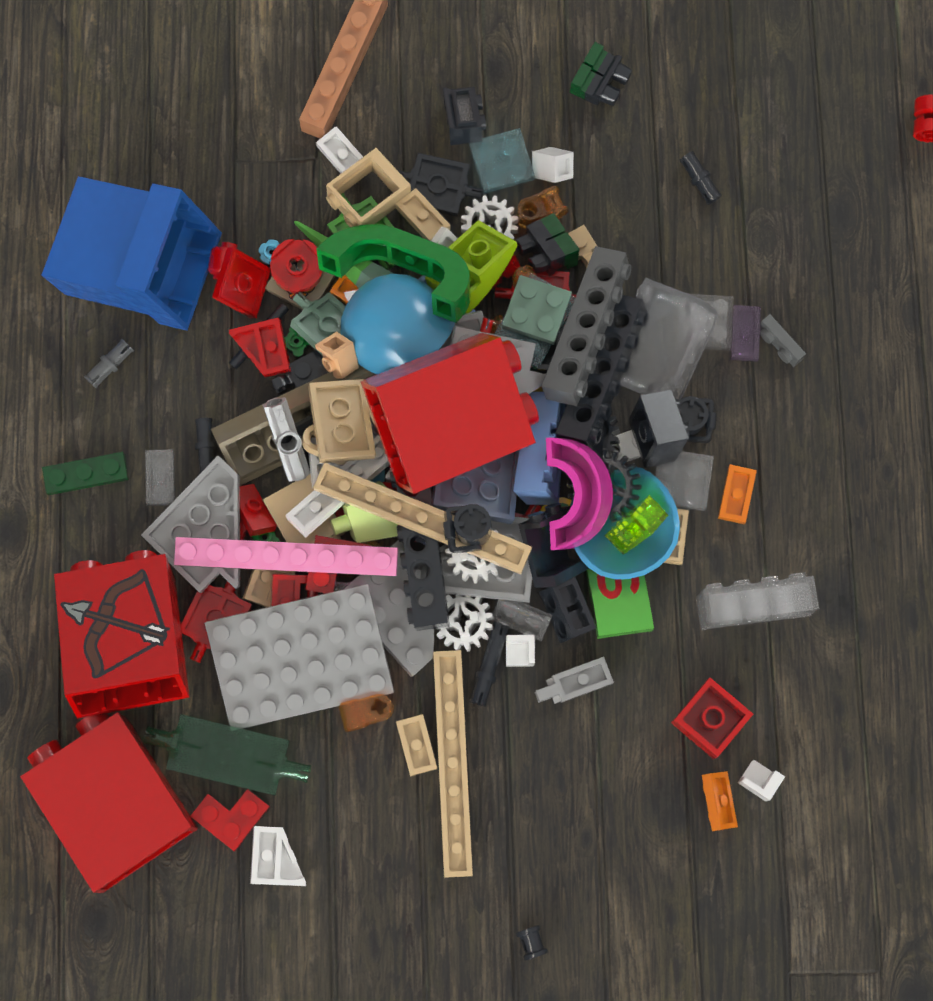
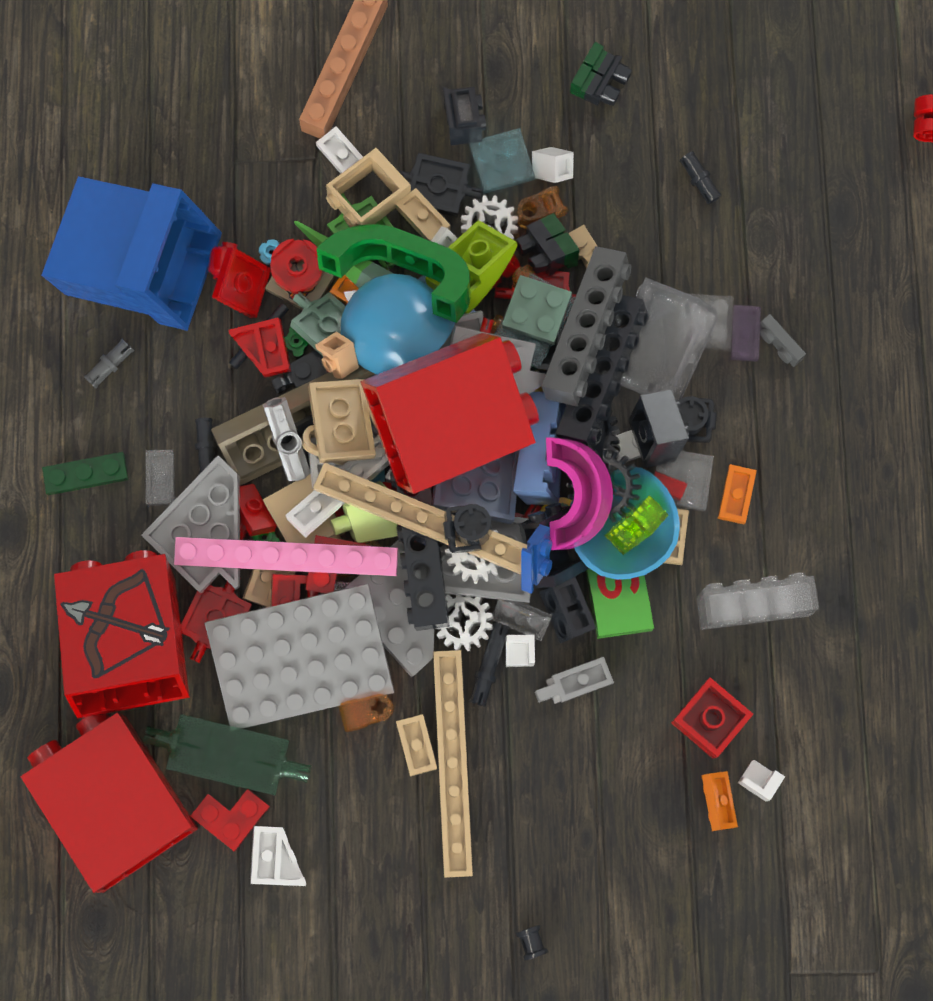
(536, 558): none -> blue plate
(674, 486): none -> red piece

